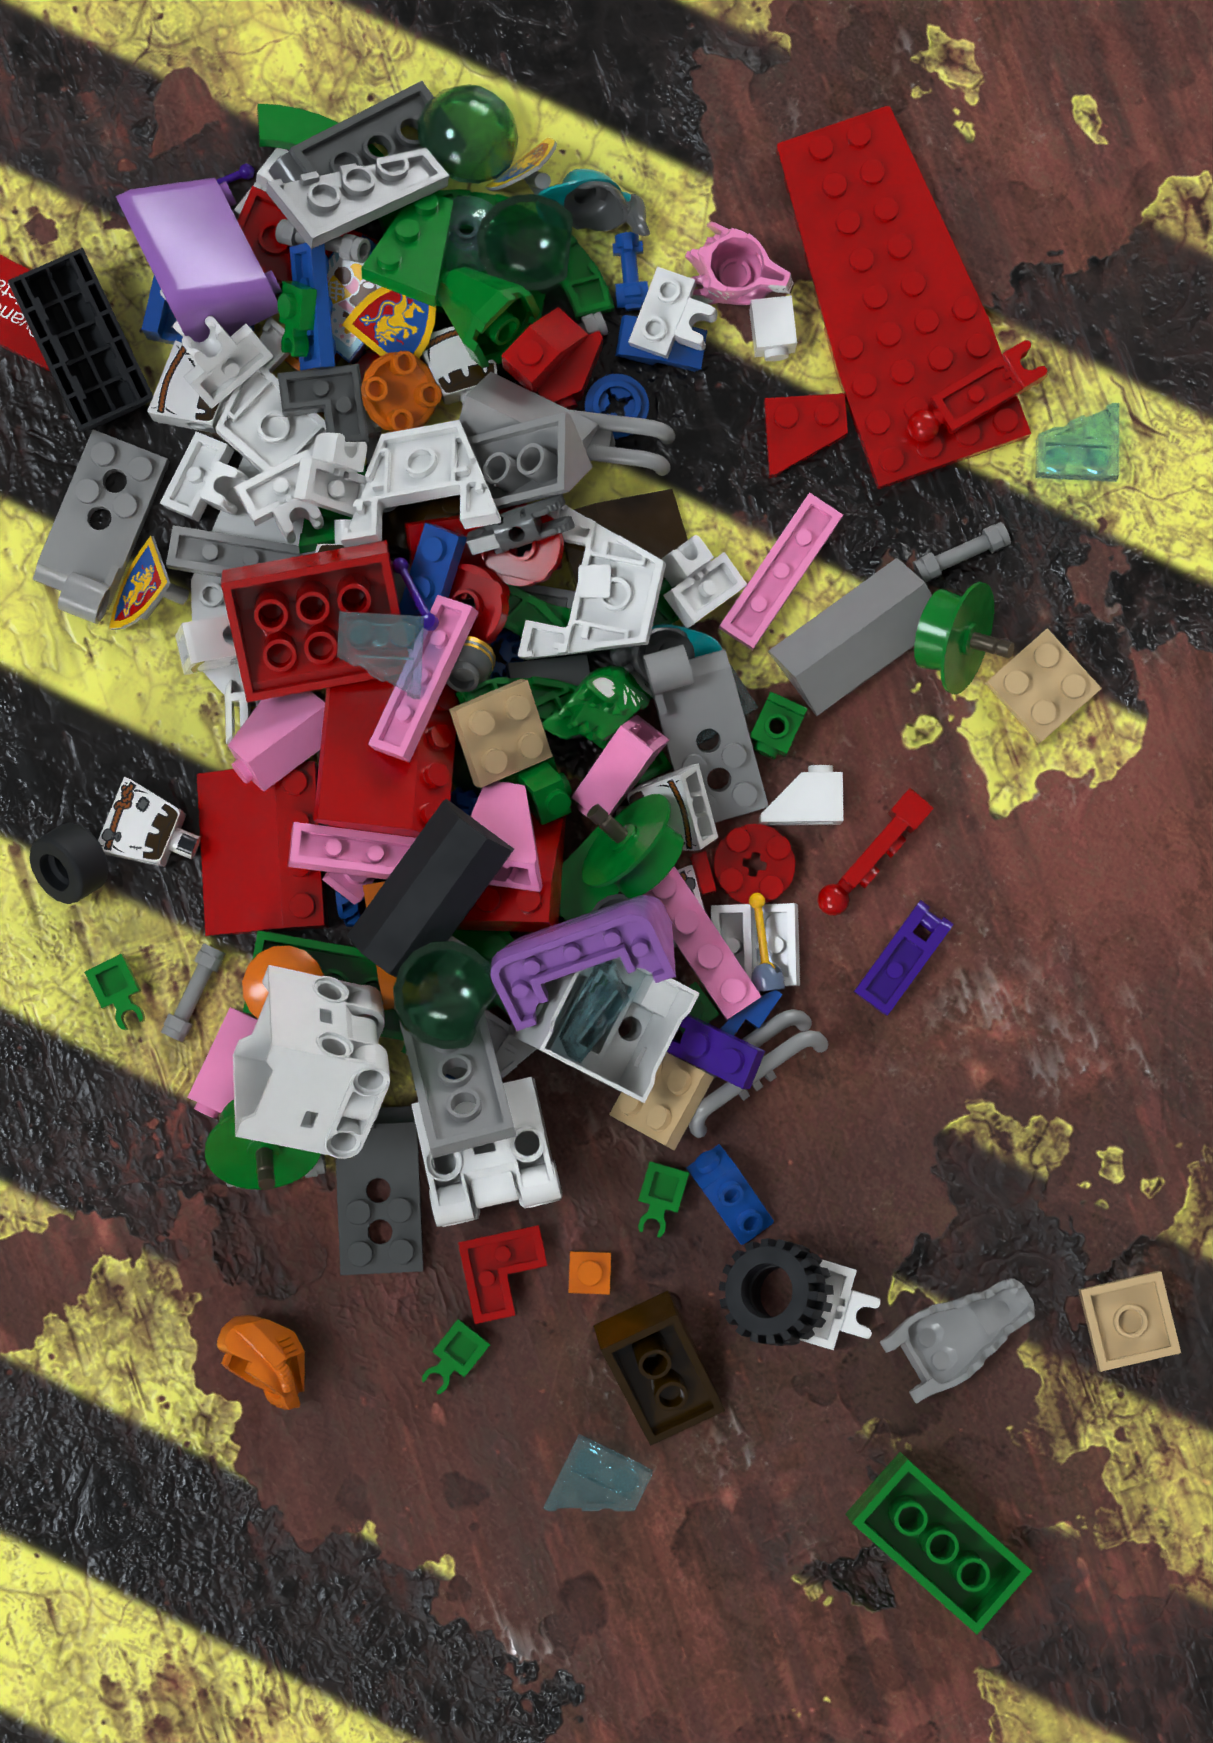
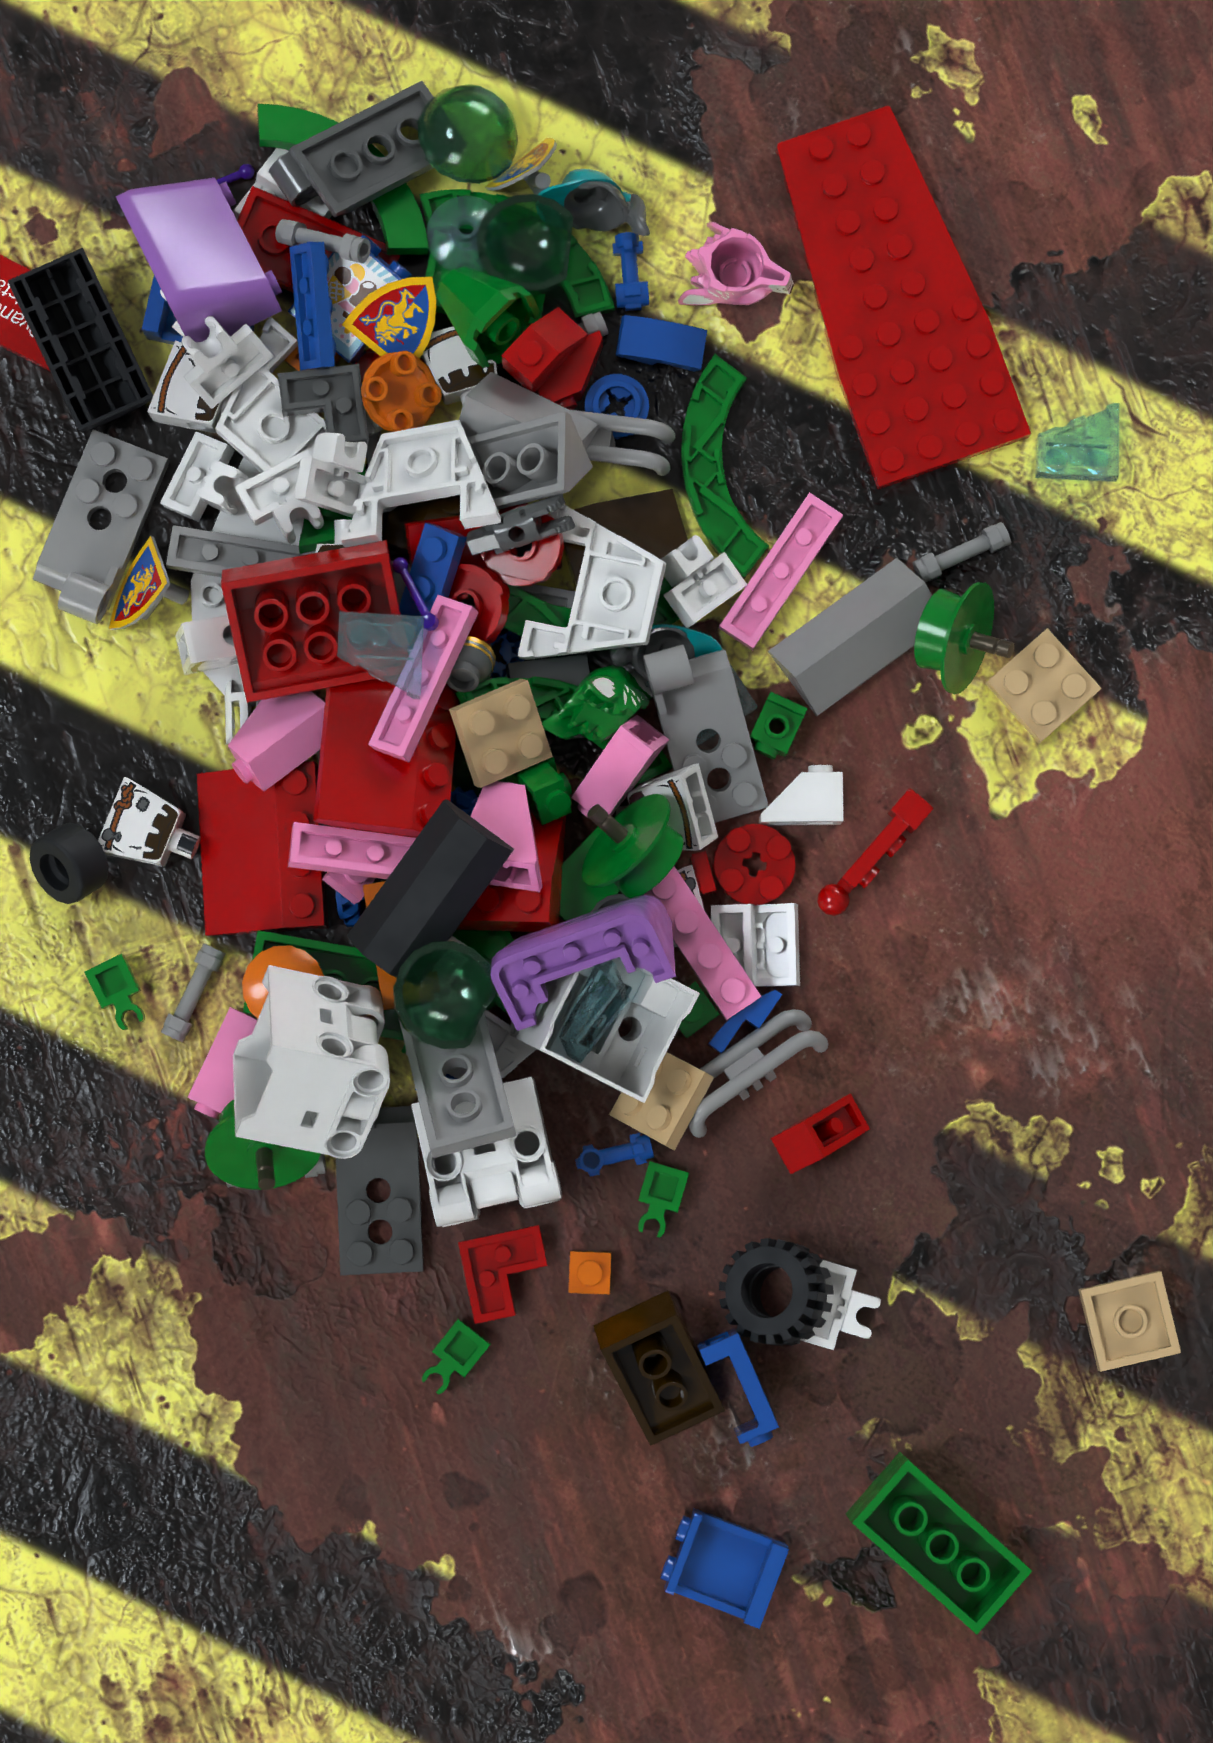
(265, 1357): orange helmet -> none
(297, 312): green plate -> none
(356, 195): light grey wing -> none
(413, 250): green wing -> none
(592, 1160): none -> blue bar
(594, 581): white sticker -> none
(598, 1479): clear light blue wing -> none
(670, 315): white plate -> none
(704, 469): none -> green tile
(717, 1052): dark purple plate -> none
(725, 1566): none -> blue panel
(730, 1194): blue bracket -> none
(764, 1421): none -> blue panel
(765, 975): hinge -> none
(773, 327): white brick -> none
(802, 427): red wing -> none
(820, 1134): none -> red slope
(902, 959): dark purple plate -> none
(957, 1336): light grey animal -> none
(977, 394): red plate -> none

